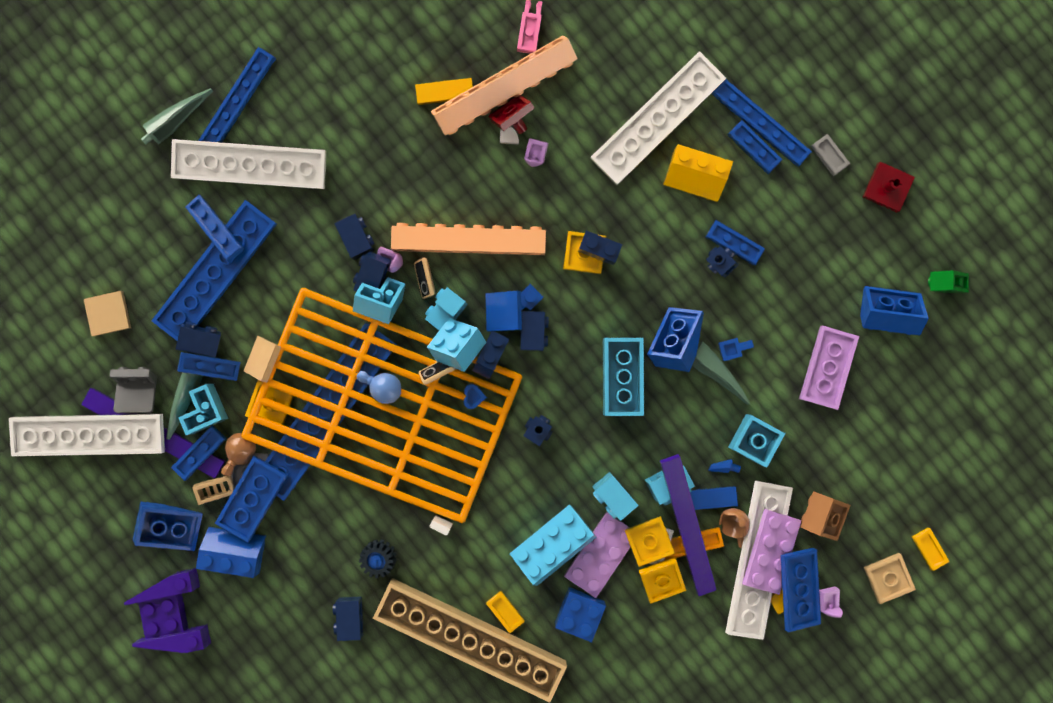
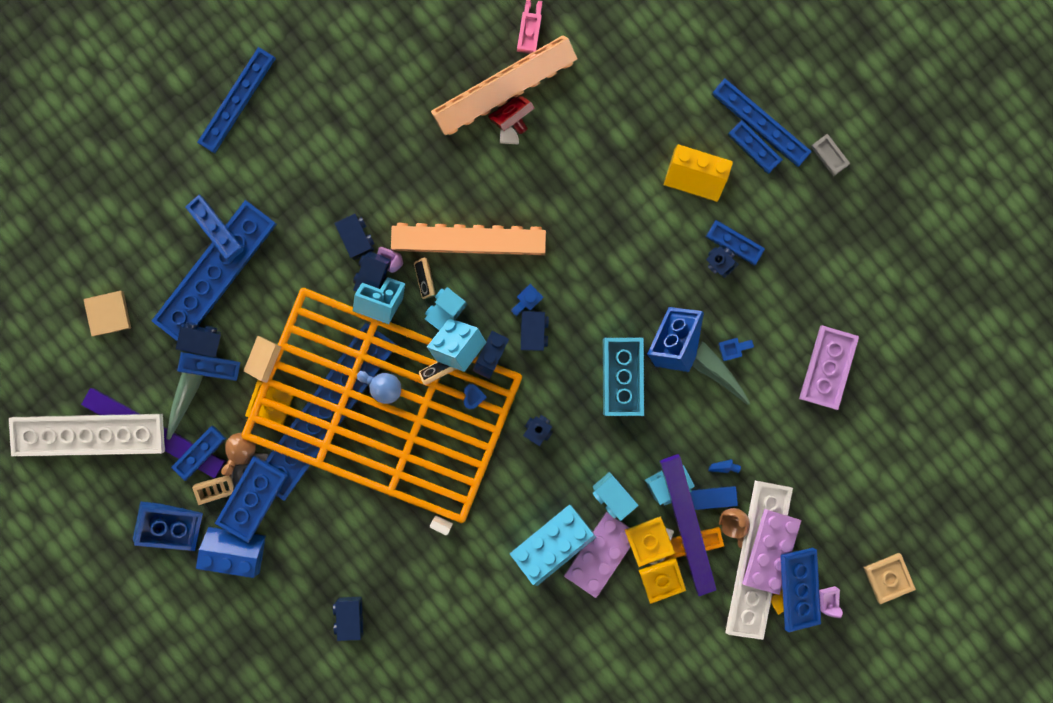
(134, 390): dark grey bracket -> none
(165, 615): dark purple wedge -> none
(168, 121): sand green piece -> none
(208, 410): medium azure brick -> none
(248, 164): white plate -> none
(378, 558): black wheel -> none
(441, 91): yellow tile -> none
(470, 640): tan brick -> none
(503, 311): blue tile -> none
(505, 612): yellow tile -> none
(535, 152): lavender plate -> none
(578, 261): yellow tile -> none
(580, 614): blue brick -> none
(600, 248): dark blue brick -> none
(658, 118): white plate -> none
(756, 440): medium azure brick -> none
(824, 516): medium nougat slope -> none
(888, 187): dark red tile -> none
(893, 311): blue slope -> none
(930, 549): yellow tile -> none
(949, 281): green slope -> none

